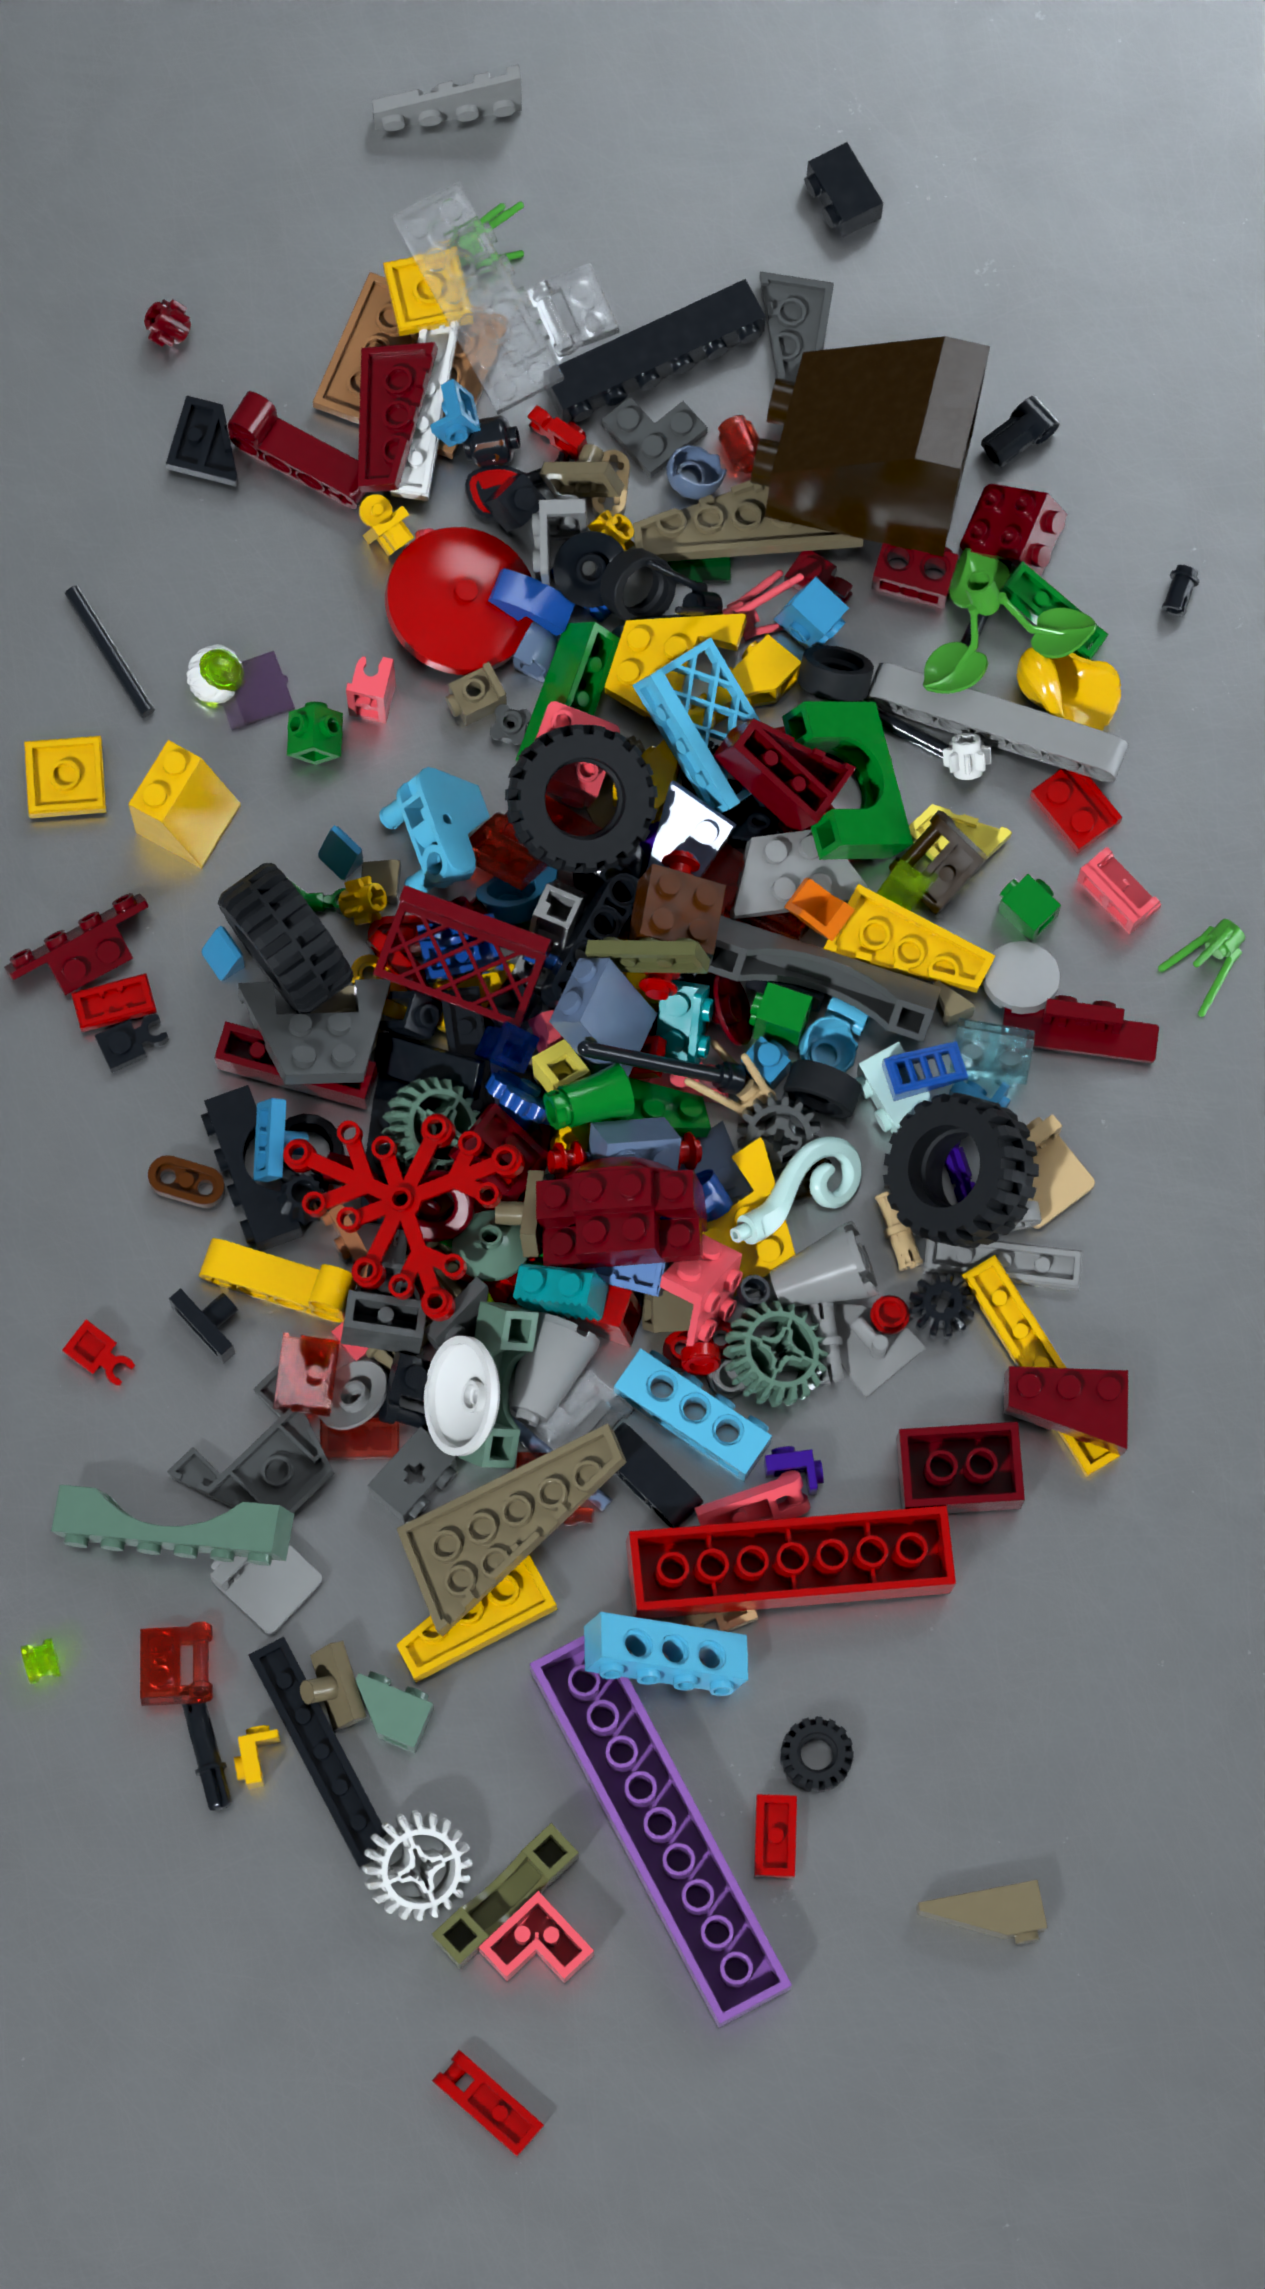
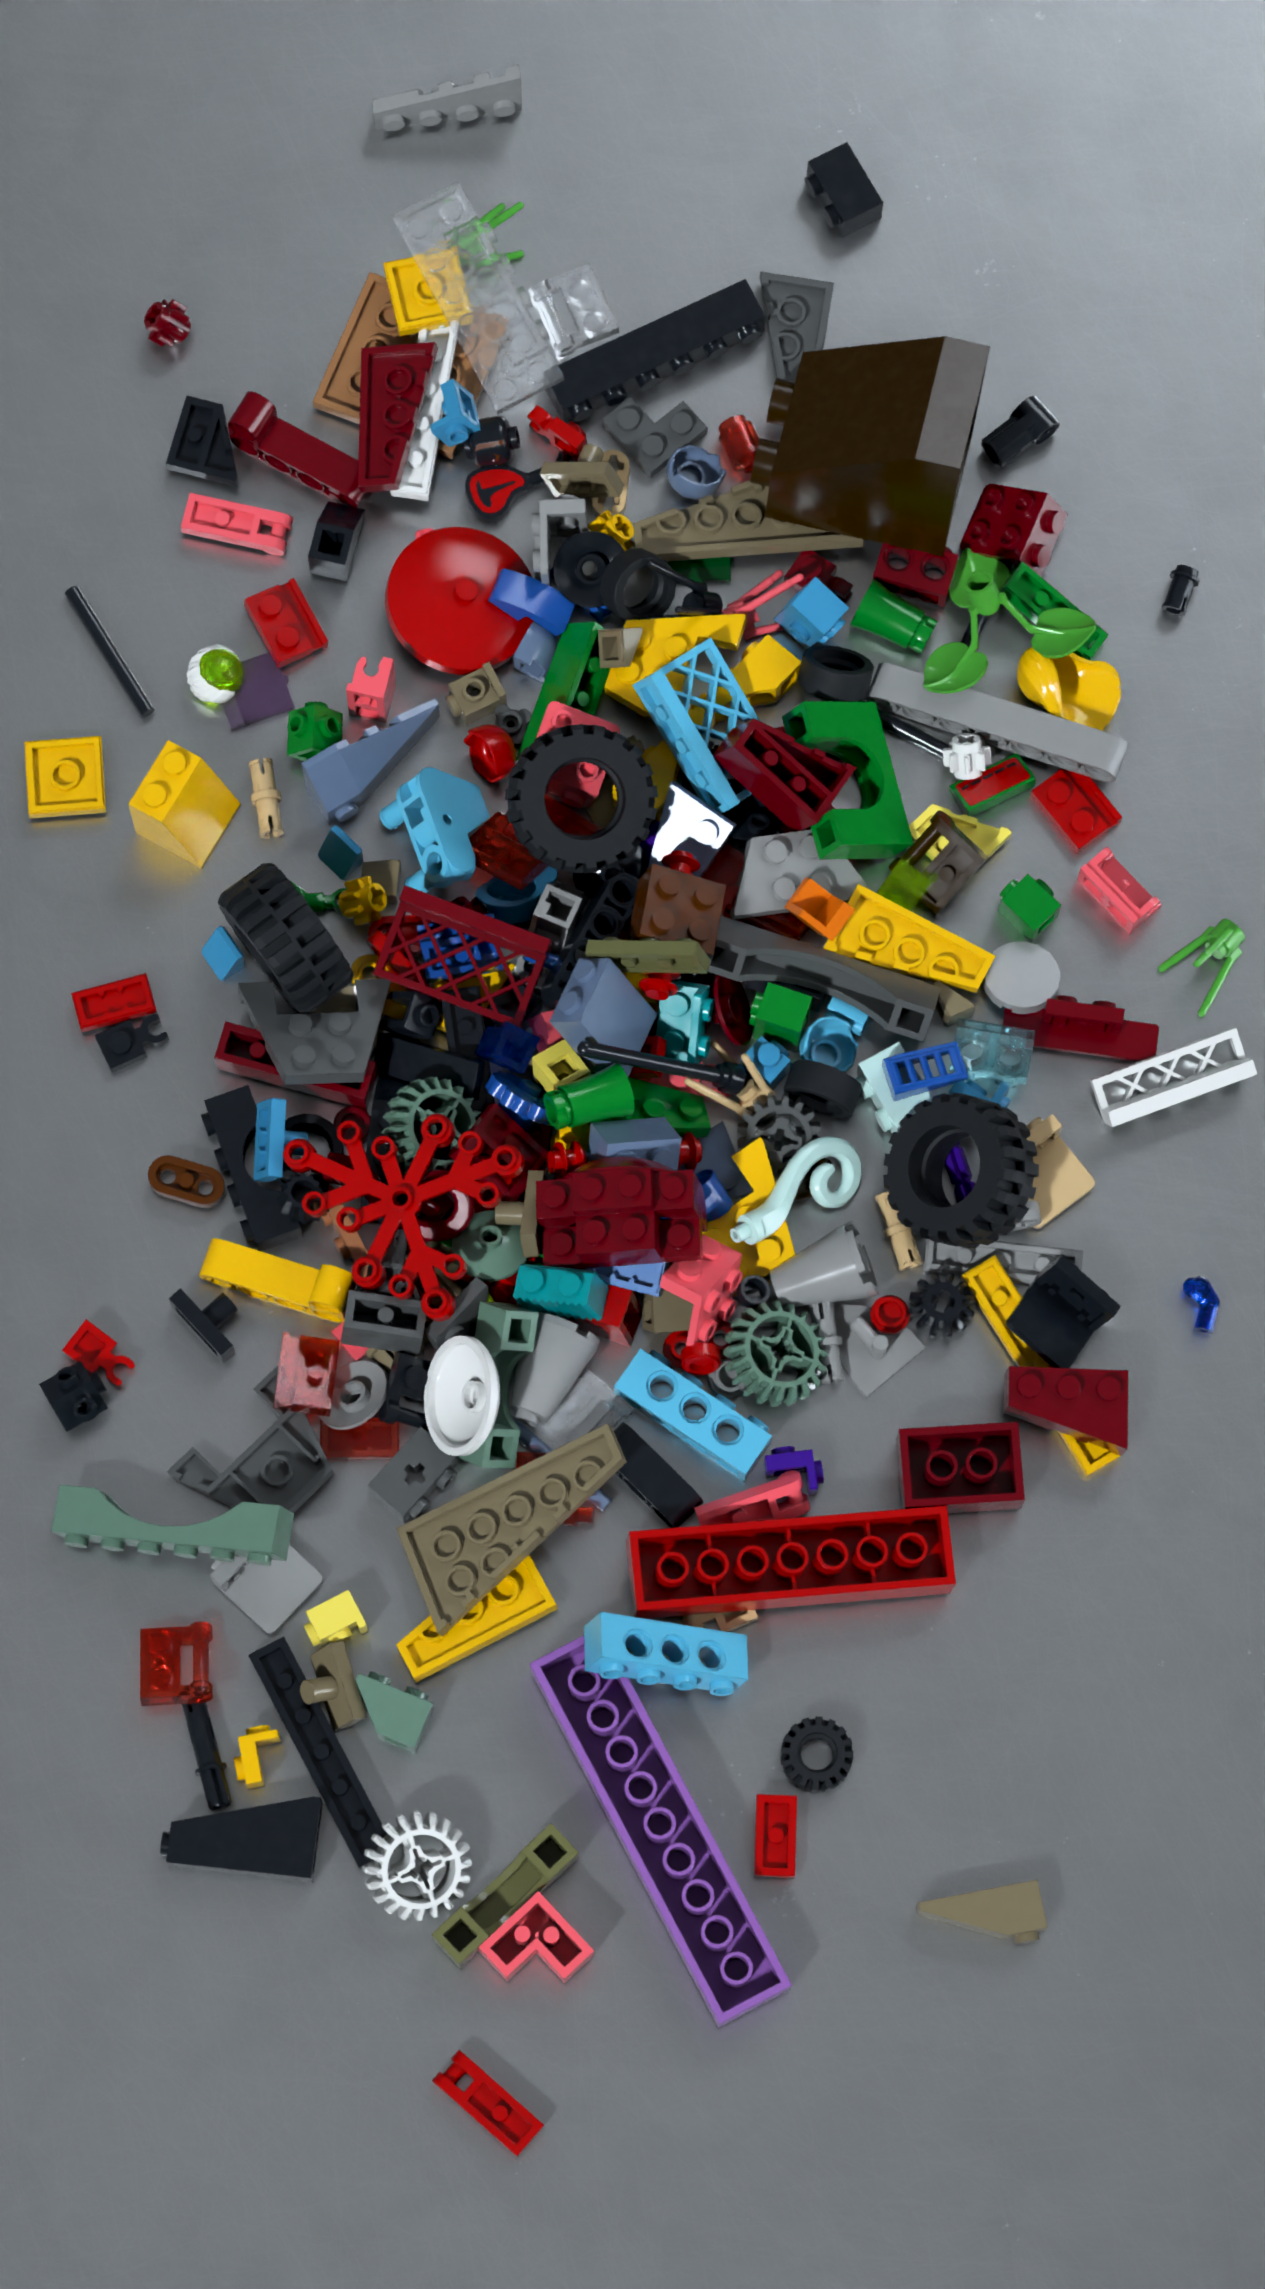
(41, 1661): clear neon green wheel -> none
(75, 1395): none -> black brick
(83, 951): dark red bracket -> none
(236, 523): none -> coral plate
(252, 1841): none -> black slope
(266, 798): none -> tan pin
(286, 623): none -> red plate
(334, 1620): none -> light yellow brick
(335, 540): none -> black slope
(349, 774): none -> sand blue wedge
(355, 1114): none -> dark red tile
(385, 526): yellow hips -> none
(491, 751): none -> red hair
(514, 502): black brick -> none
(618, 646): none -> dark tan slope
(893, 618): none -> green plant
(994, 786): none -> slope
(1061, 1312): none -> black bracket
(1176, 1091): none -> white fence
(1207, 1300): none -> clear blue arm

